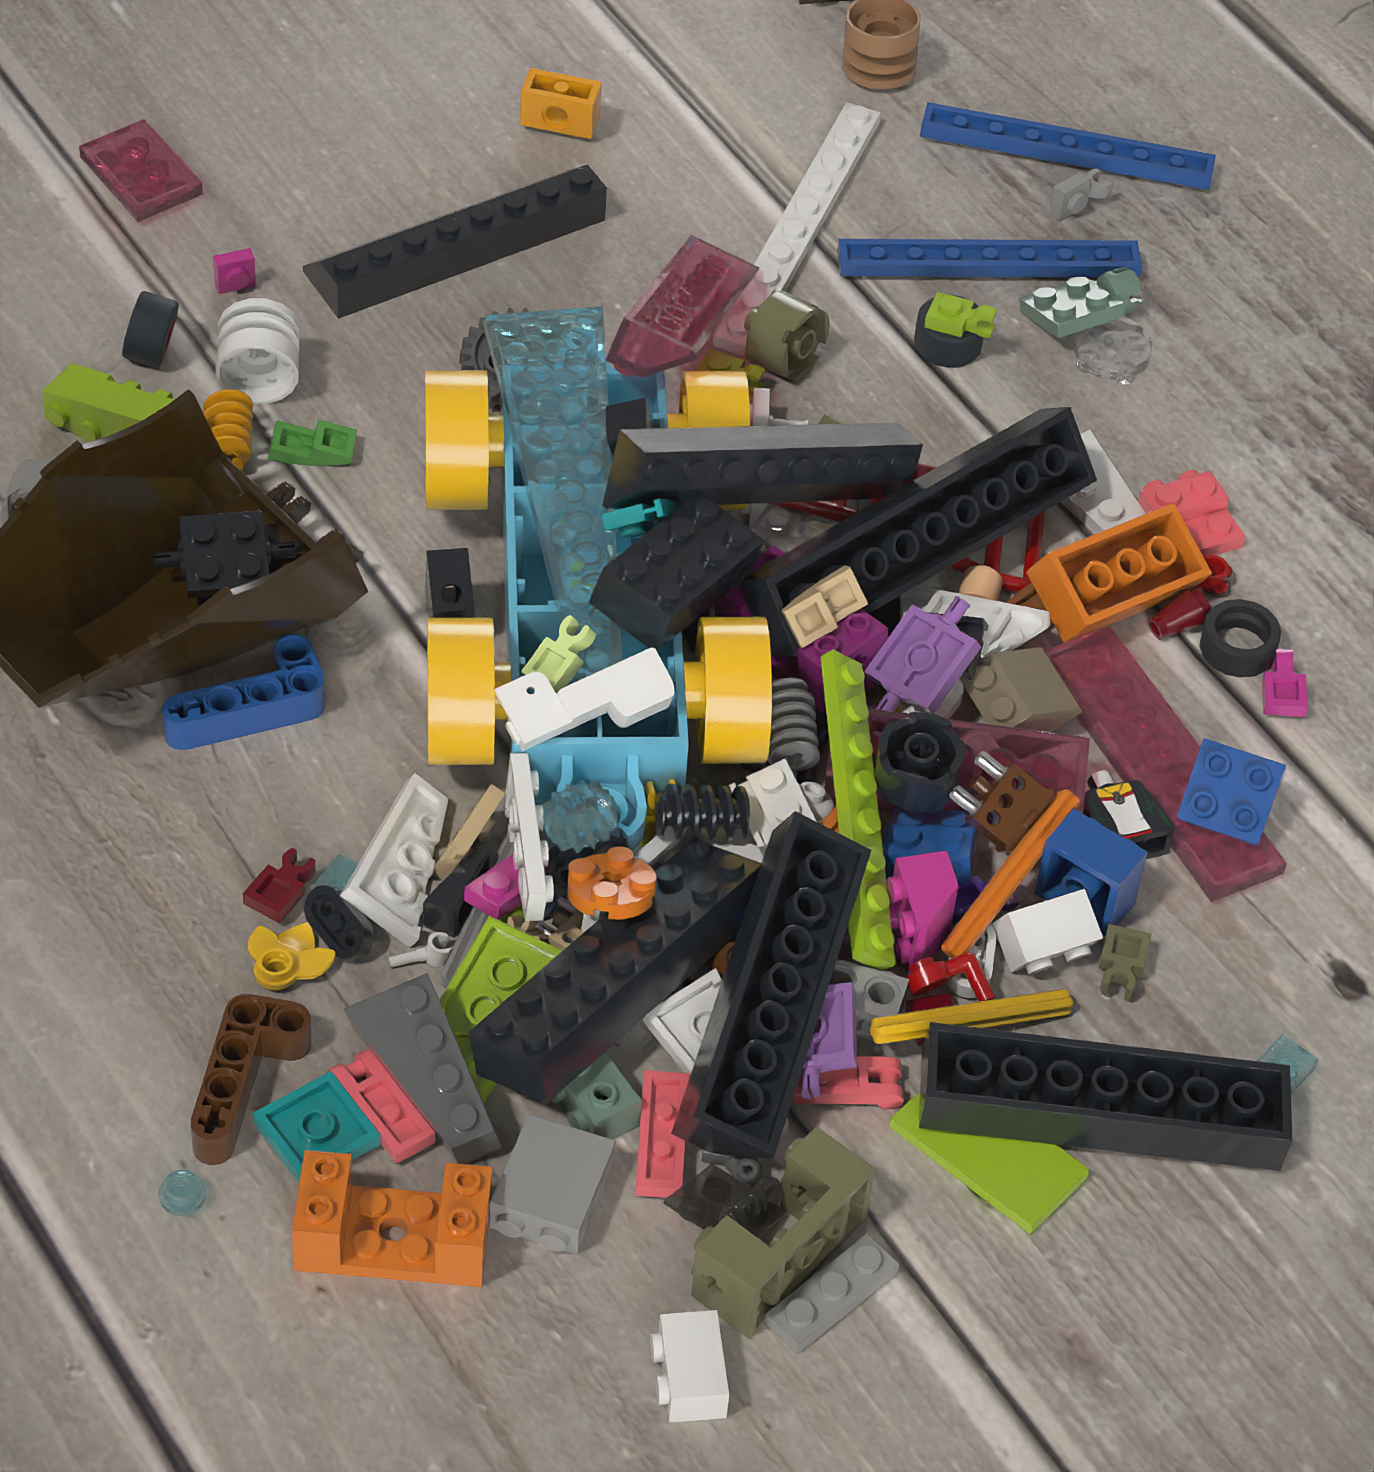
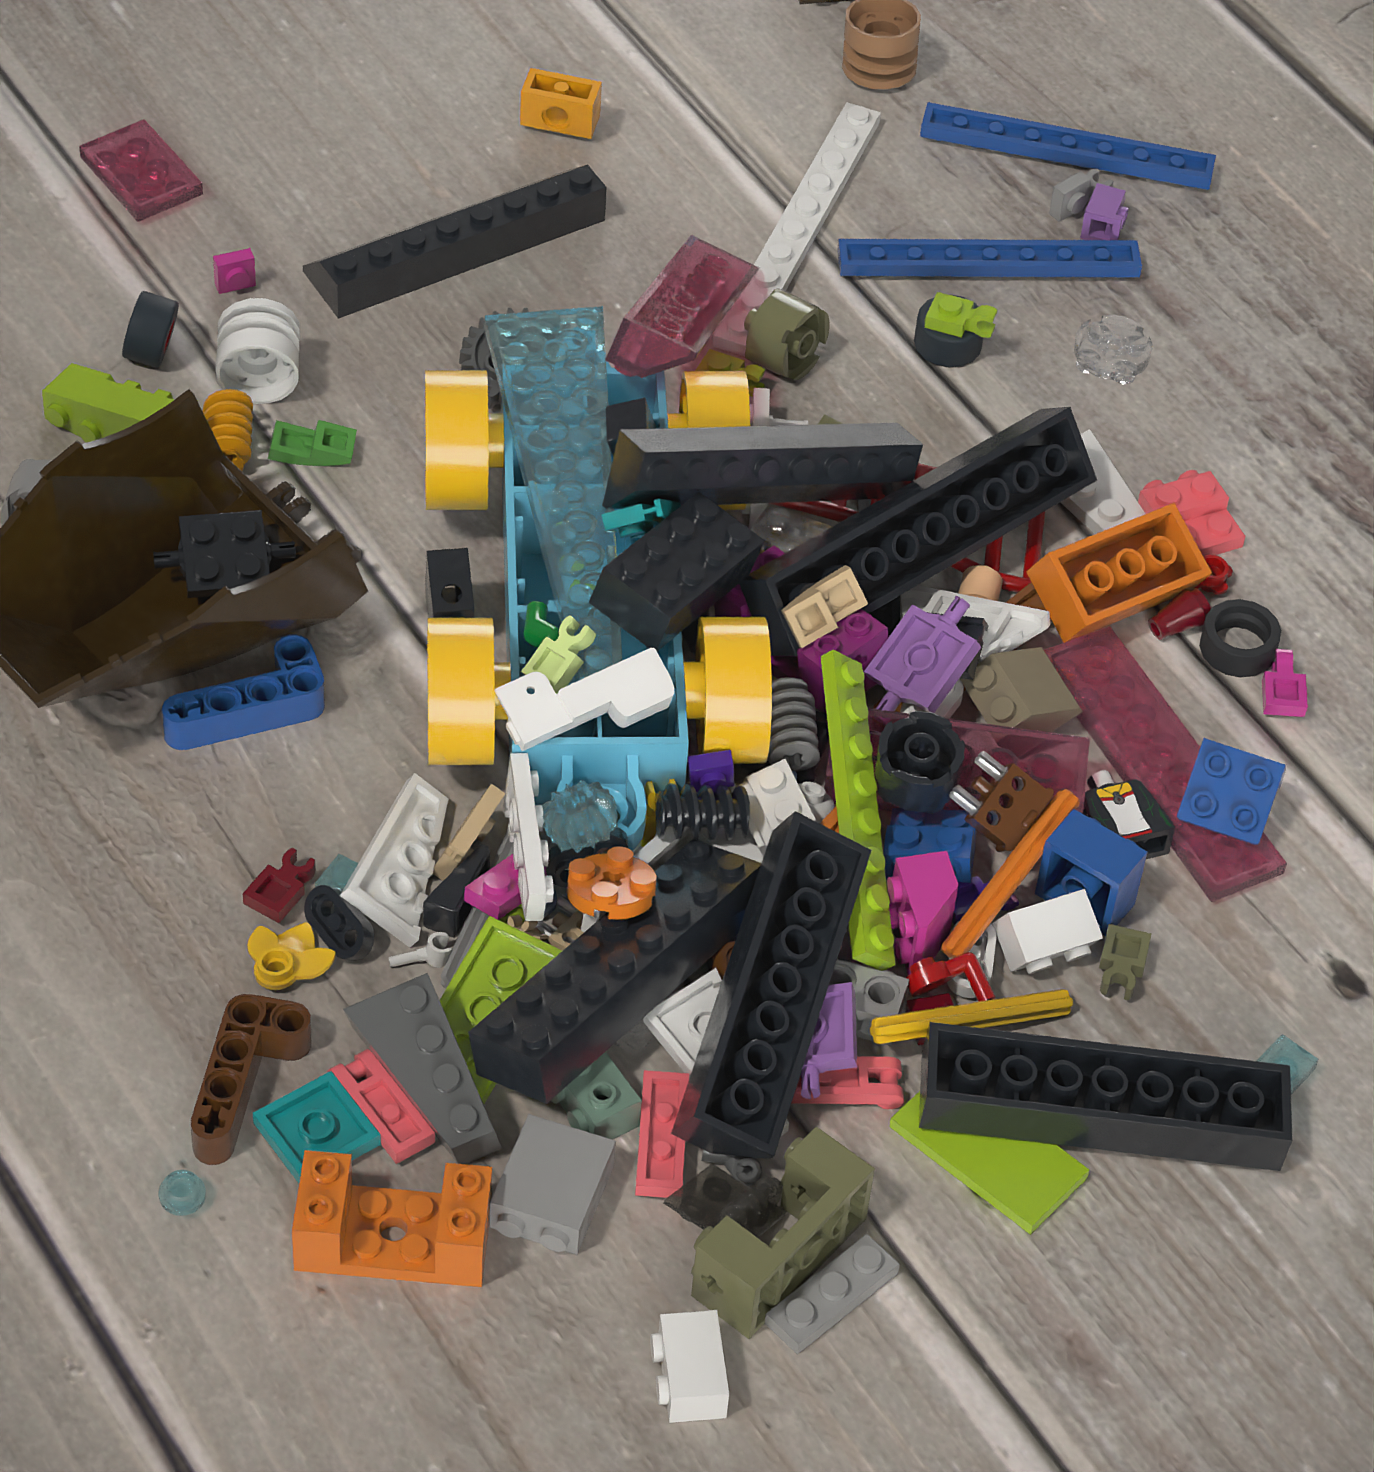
(536, 624): none -> green arm
(711, 770): none -> dark purple plate
(1083, 302): sand green plate -> none
(1104, 214): none -> medium lavender brick

